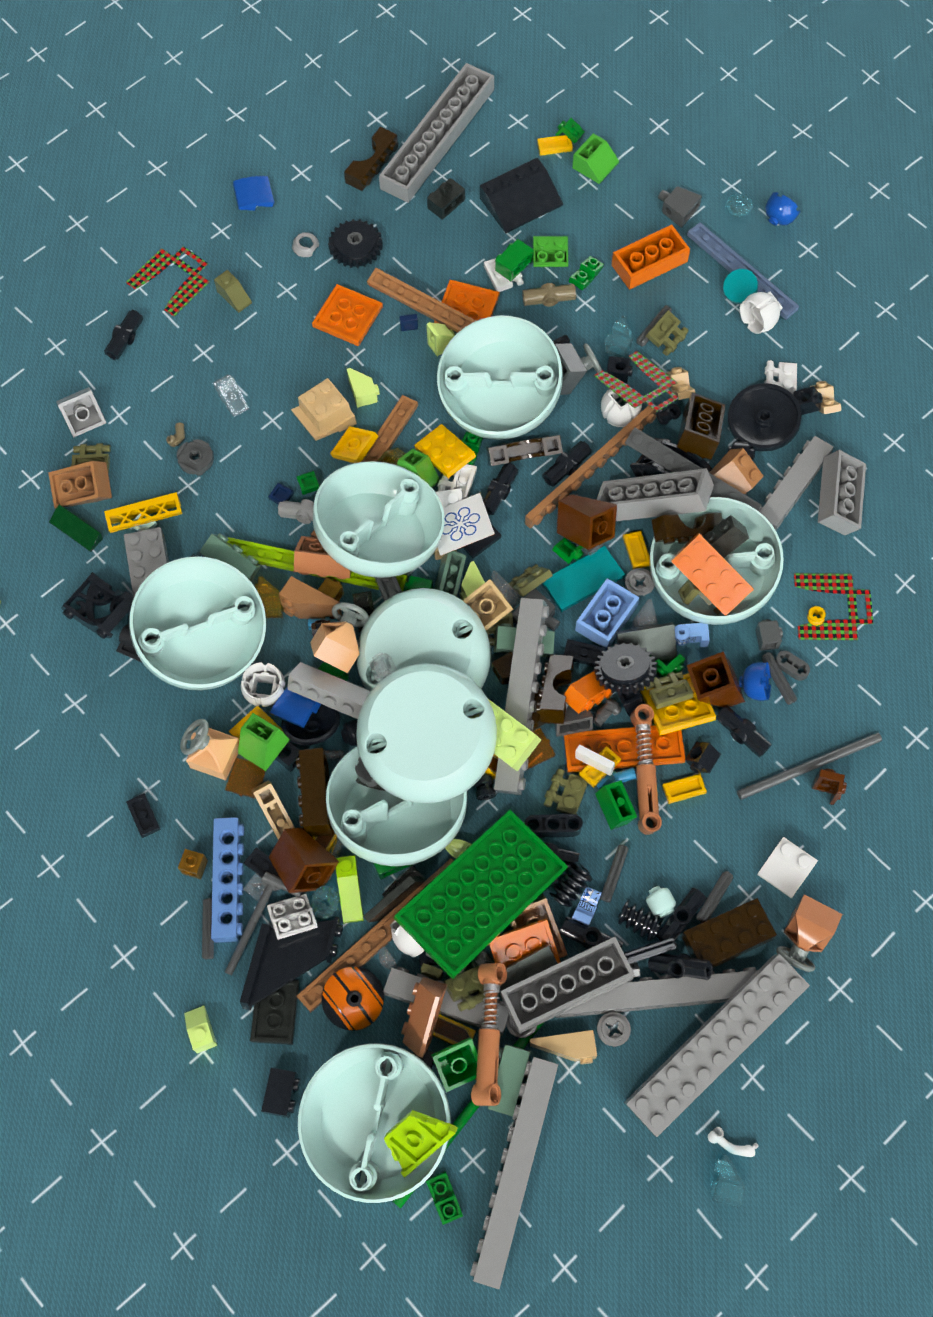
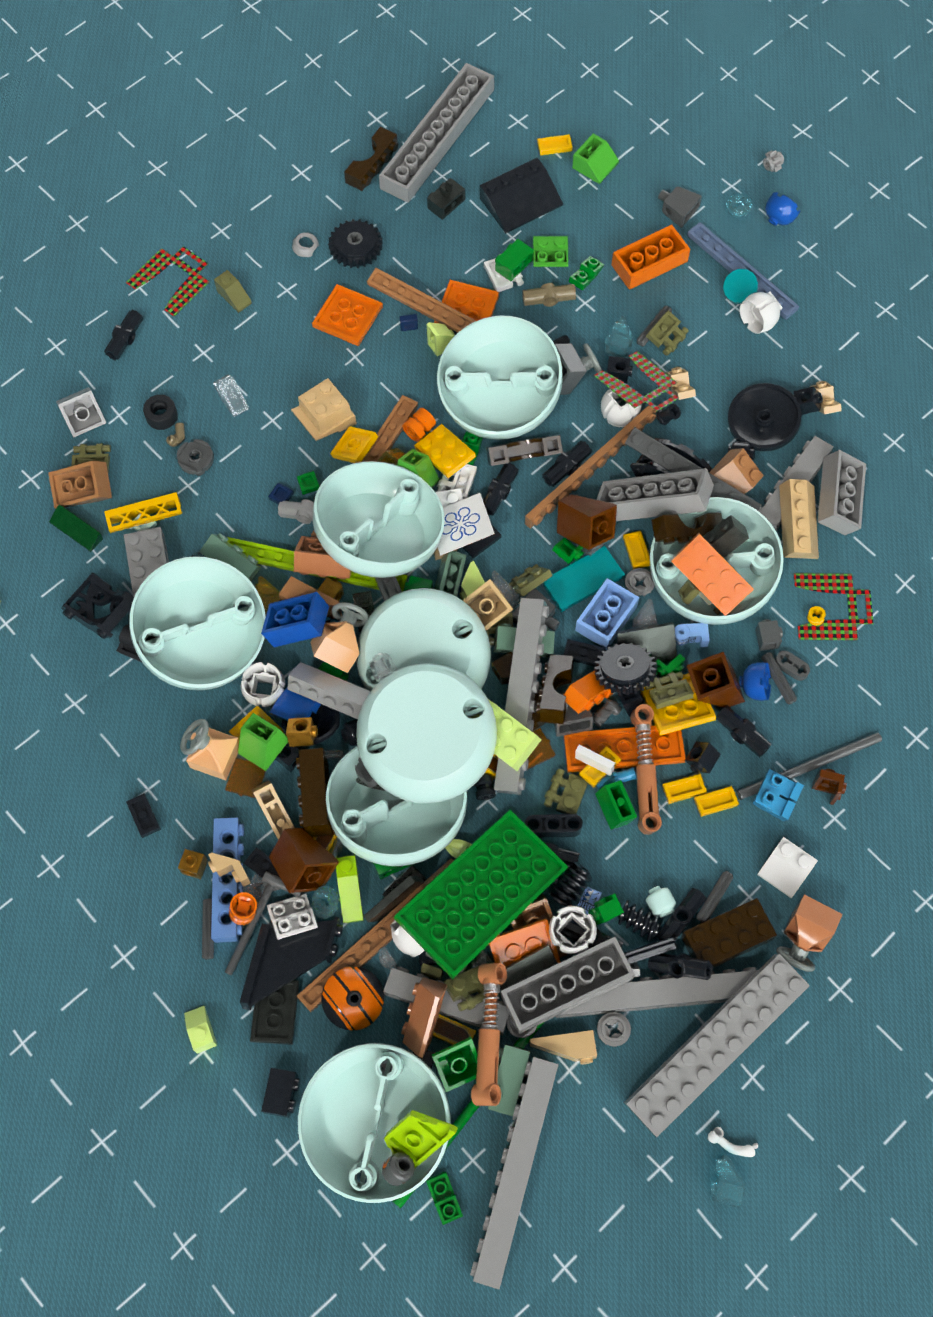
(162, 421): none -> black tyre
(224, 865): none -> tan slope
(242, 908): none -> orange wheel
(253, 192): blue slope -> none
(295, 619): none -> blue brick
(301, 731): none -> pearl gold brick
(362, 388): yellowish green slope -> none
(398, 1169): none -> dark grey head
(421, 422): none -> orange wheel
(564, 916): none -> white piece
(570, 129): green bracket -> none
(606, 909): none -> green brick
(614, 873): dark grey axle -> none
(701, 426): dark brown brick -> none
(716, 801): none -> yellow tile
(773, 161): none -> light grey gear
(777, 795): none -> dark azure hips
(786, 375): white plate -> none
(798, 519): none -> tan slope

